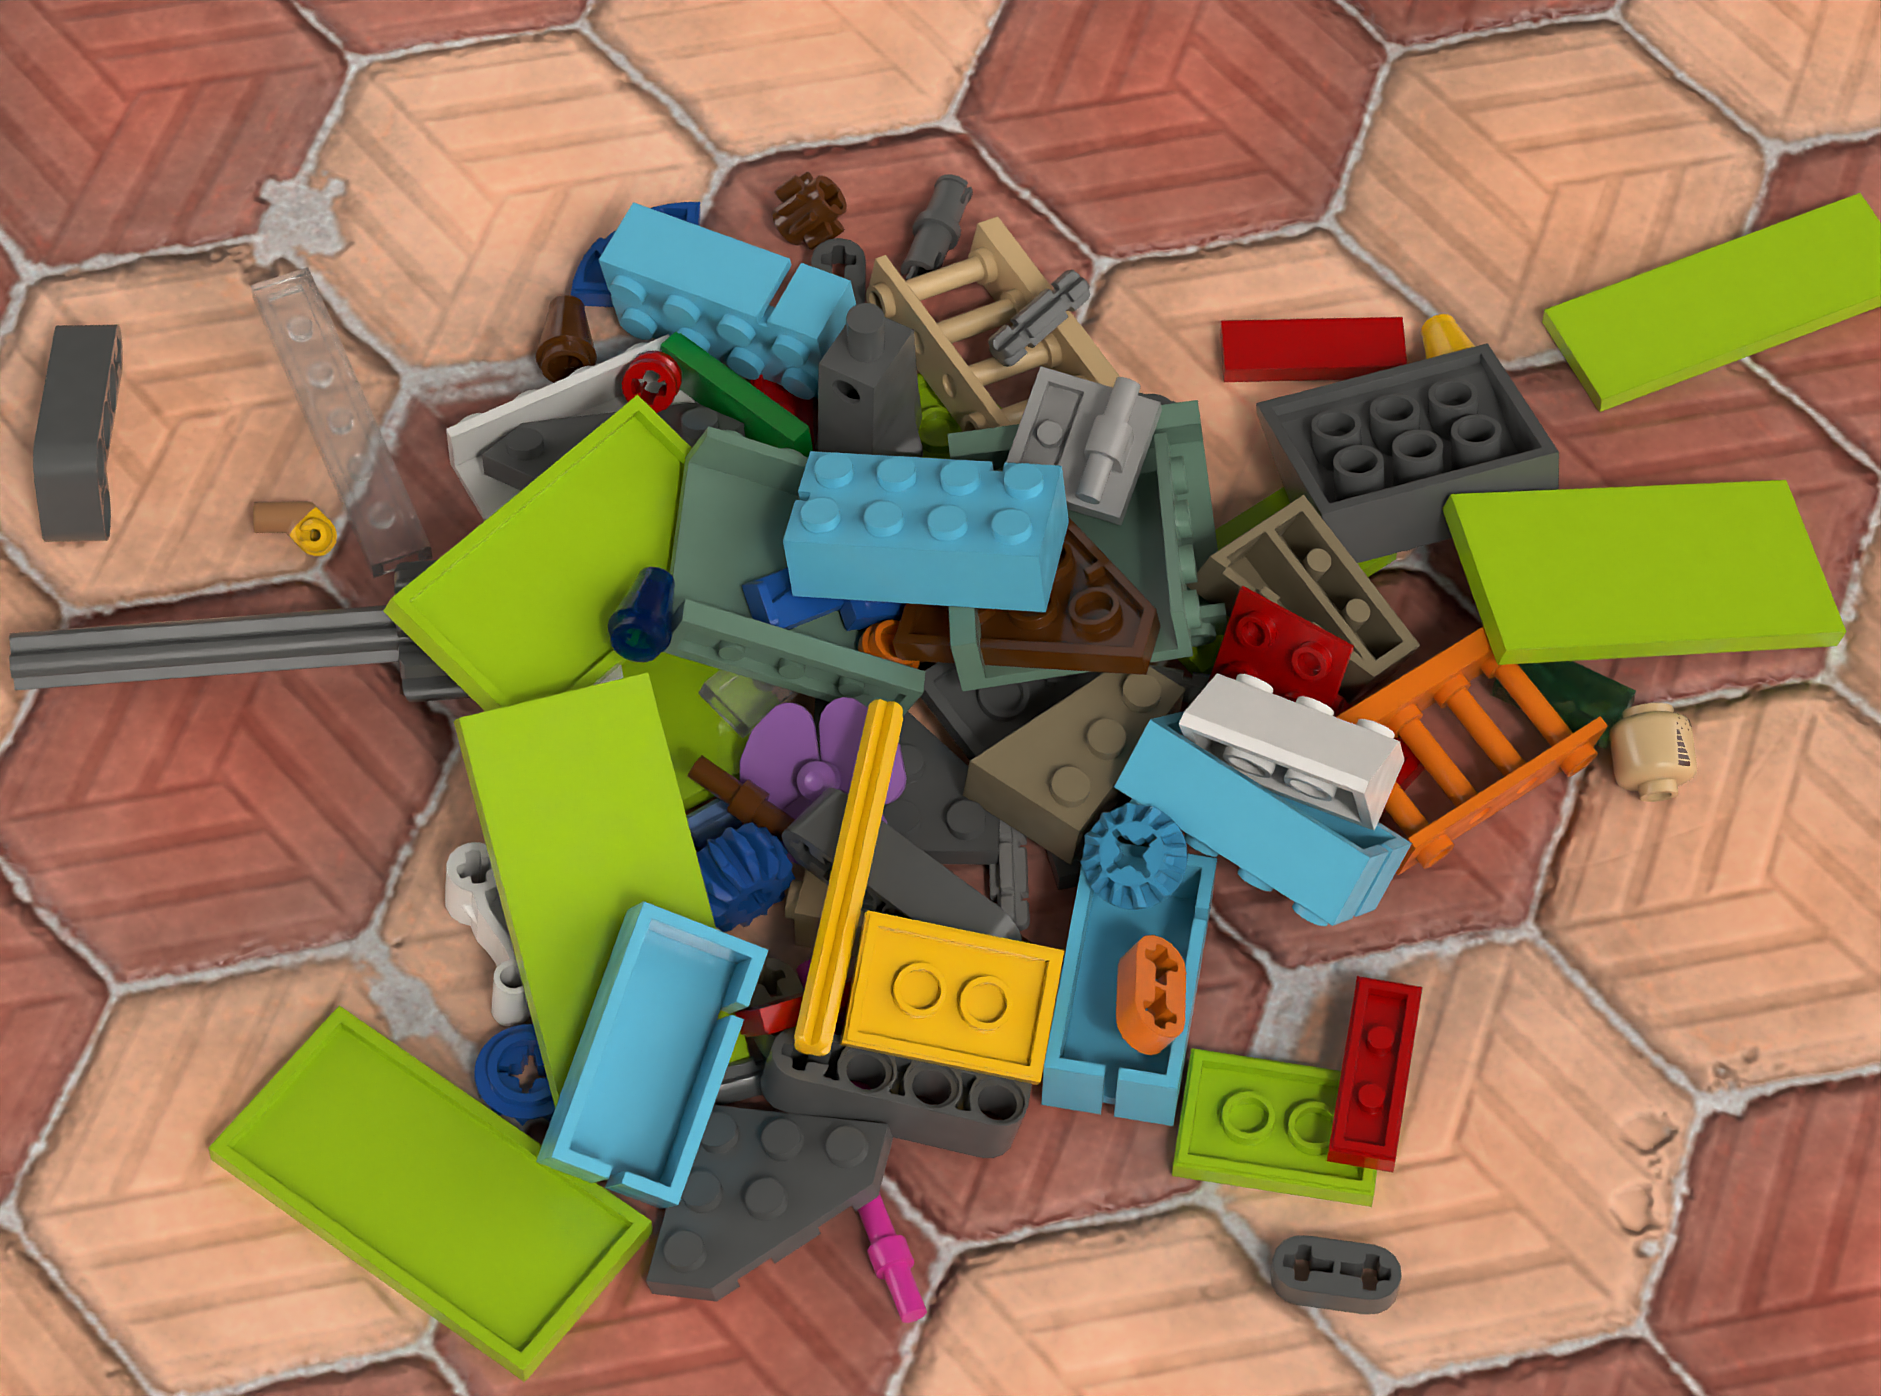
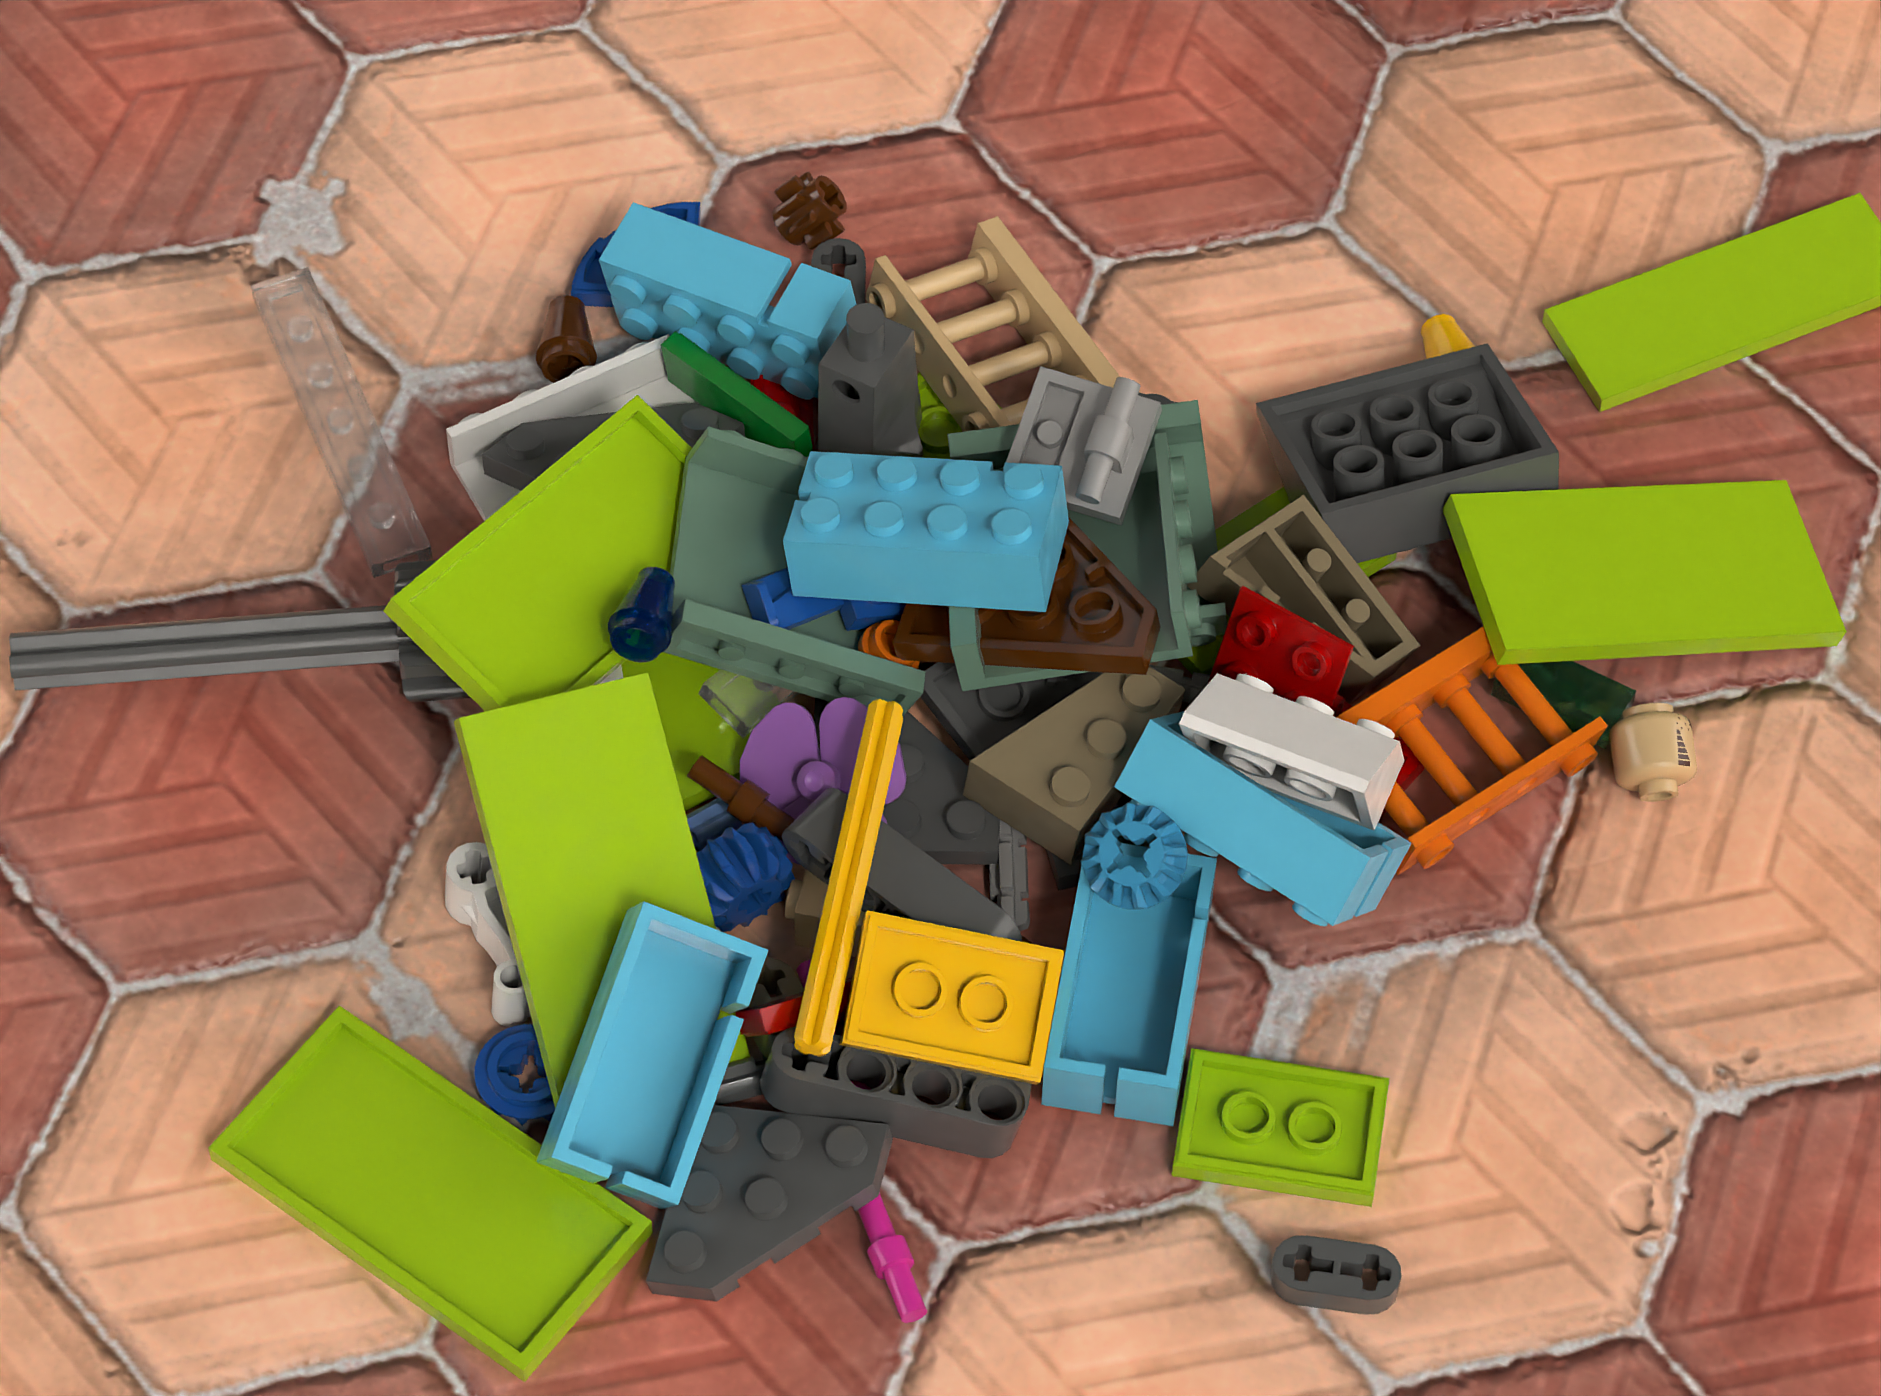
(77, 432): dark grey beam -> none
(300, 521): arm -> none
(665, 367): red bush -> none
(937, 227): dark grey pin -> none
(1039, 318): dark grey axle -> none
(1164, 999): orange beam -> none
(1310, 348): red tile -> none
(1374, 1074): red tile -> none

